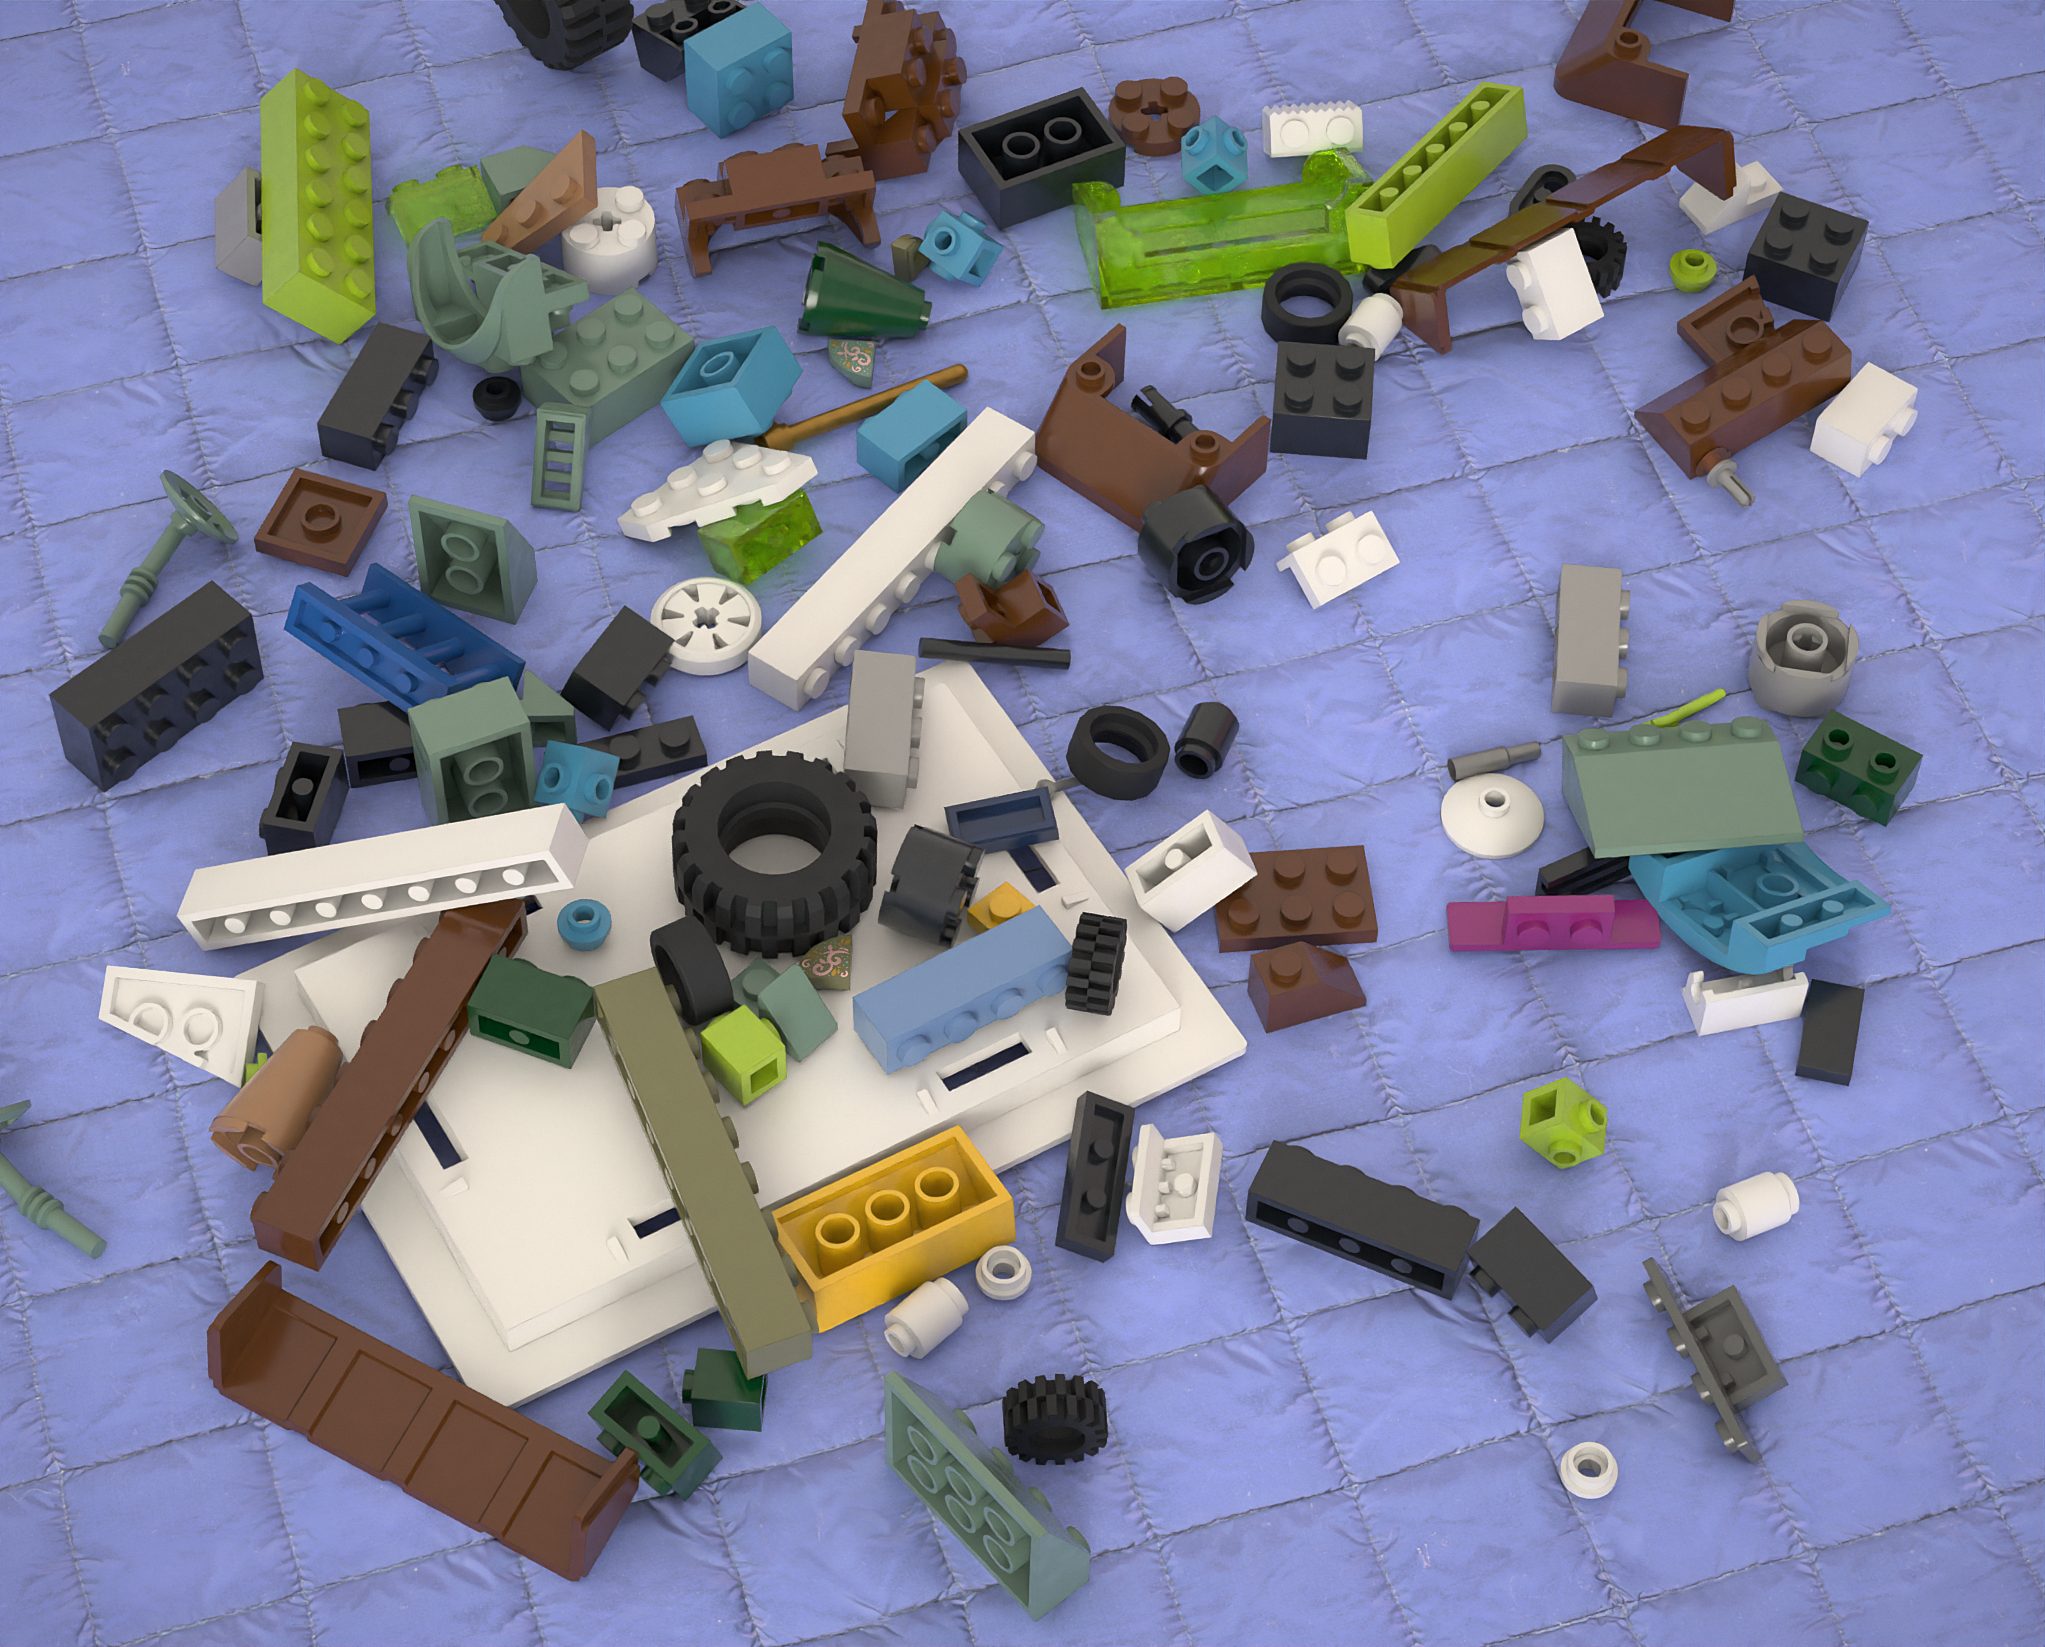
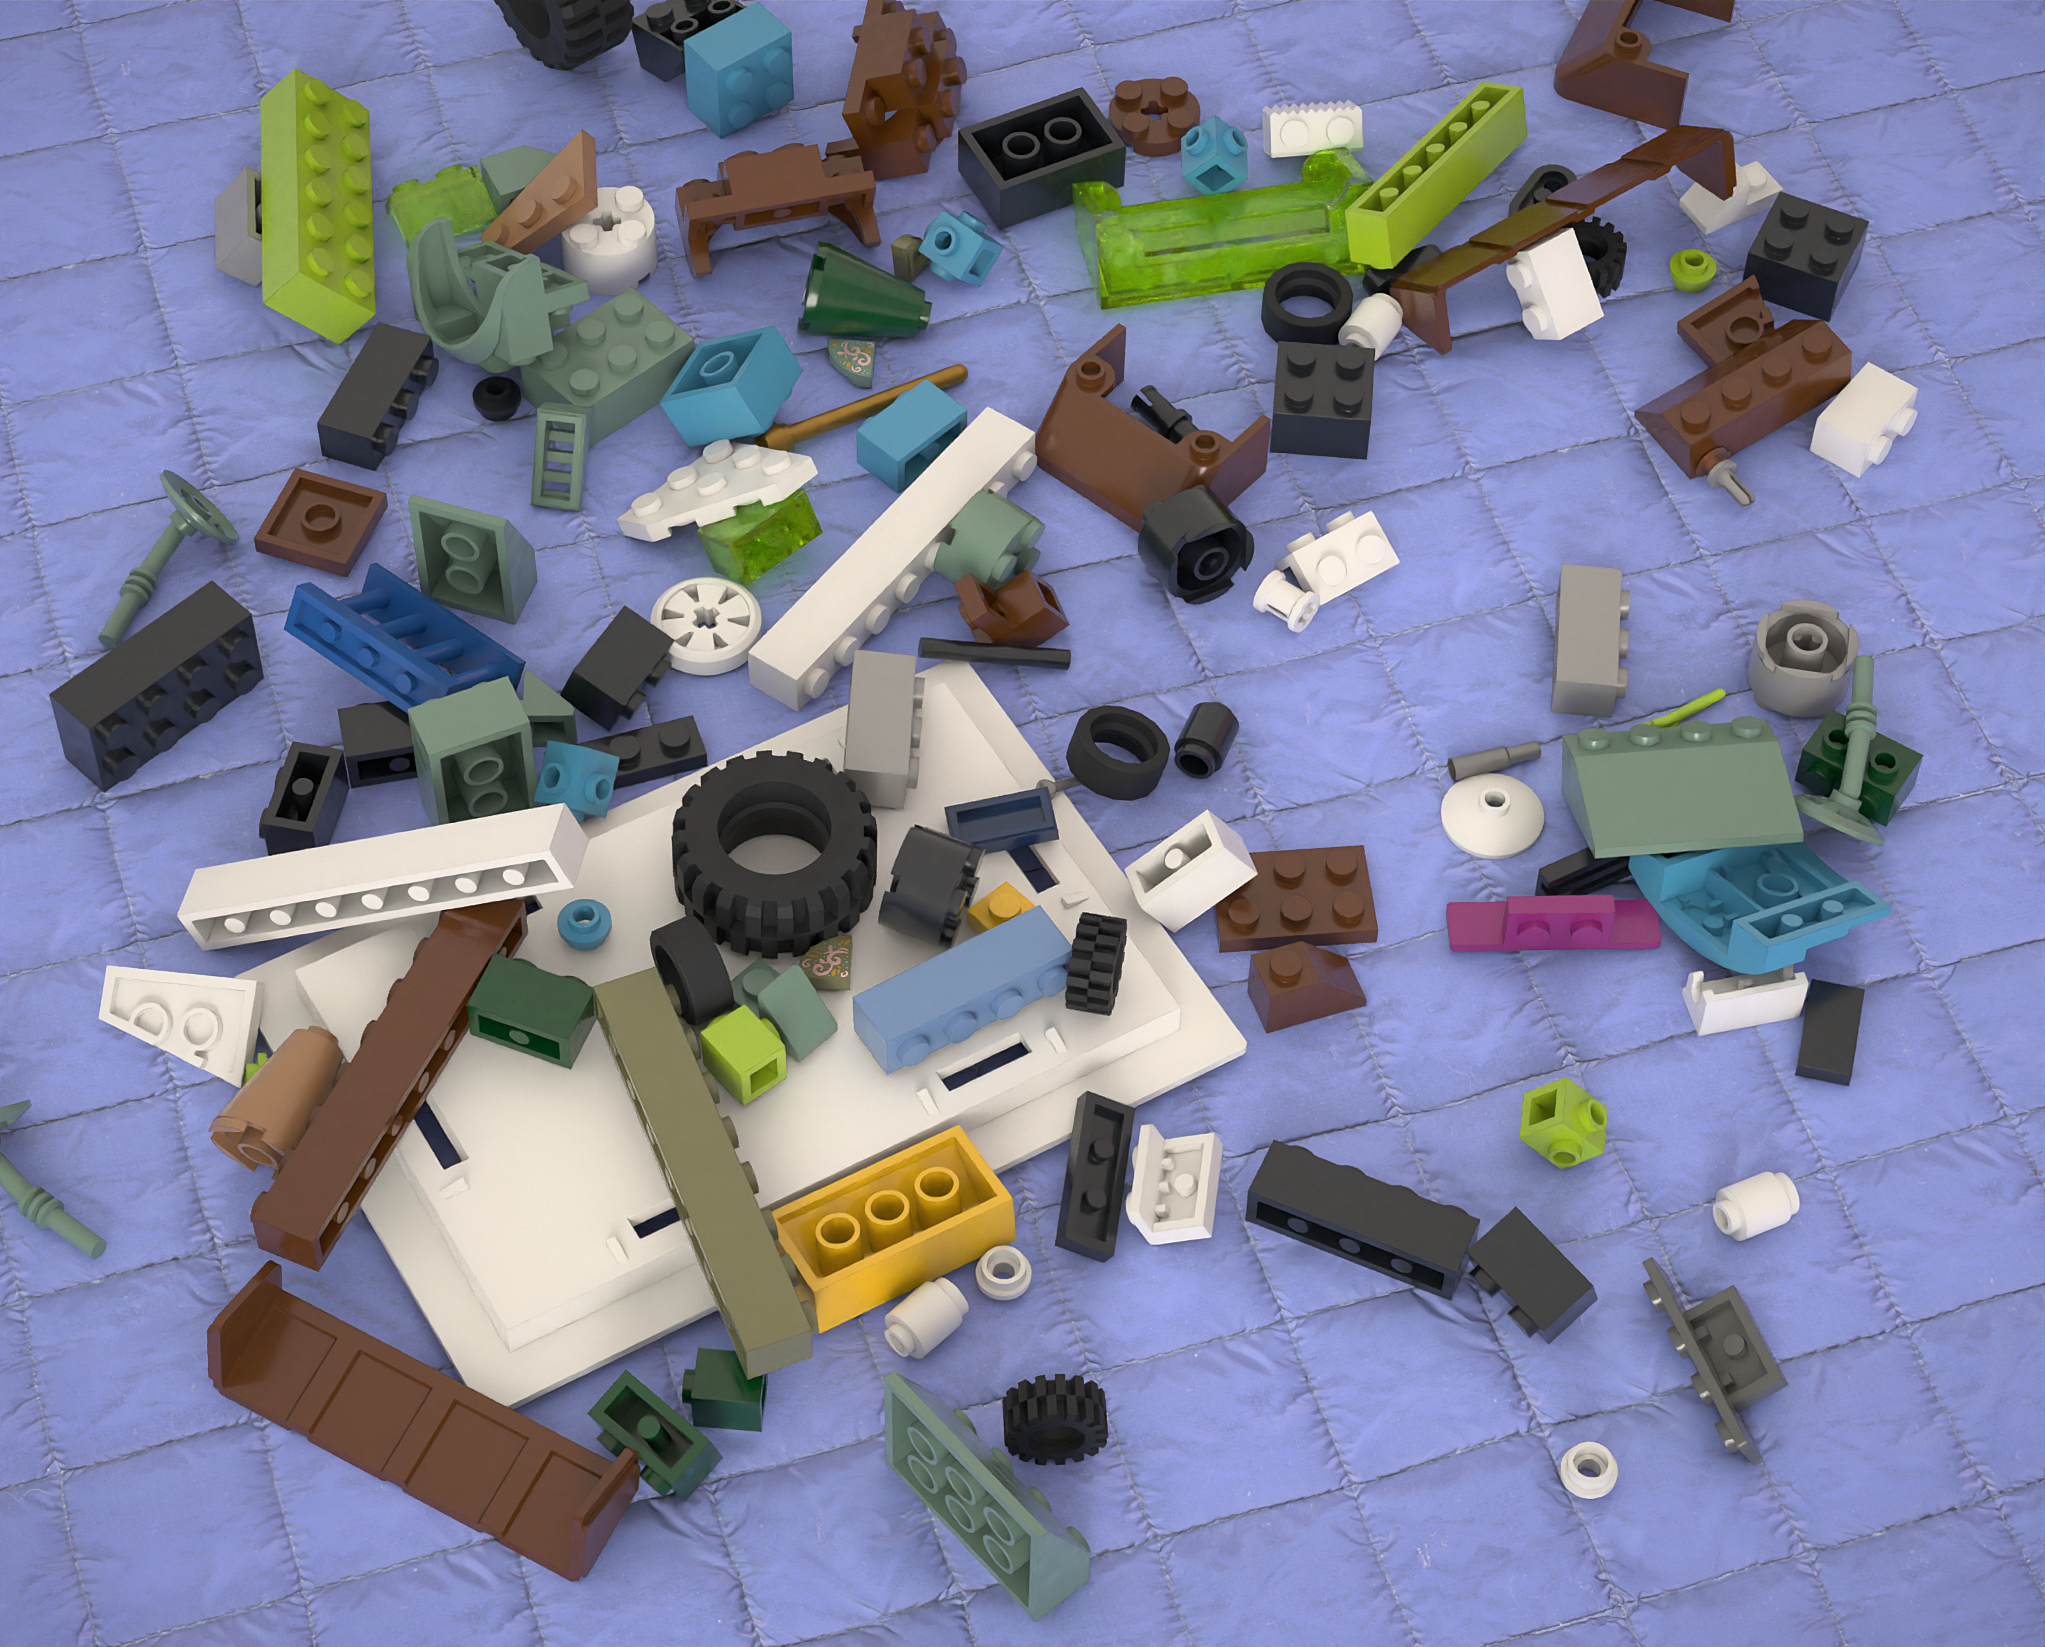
(1286, 601): none -> white bush
(1842, 806): none -> sand green dish

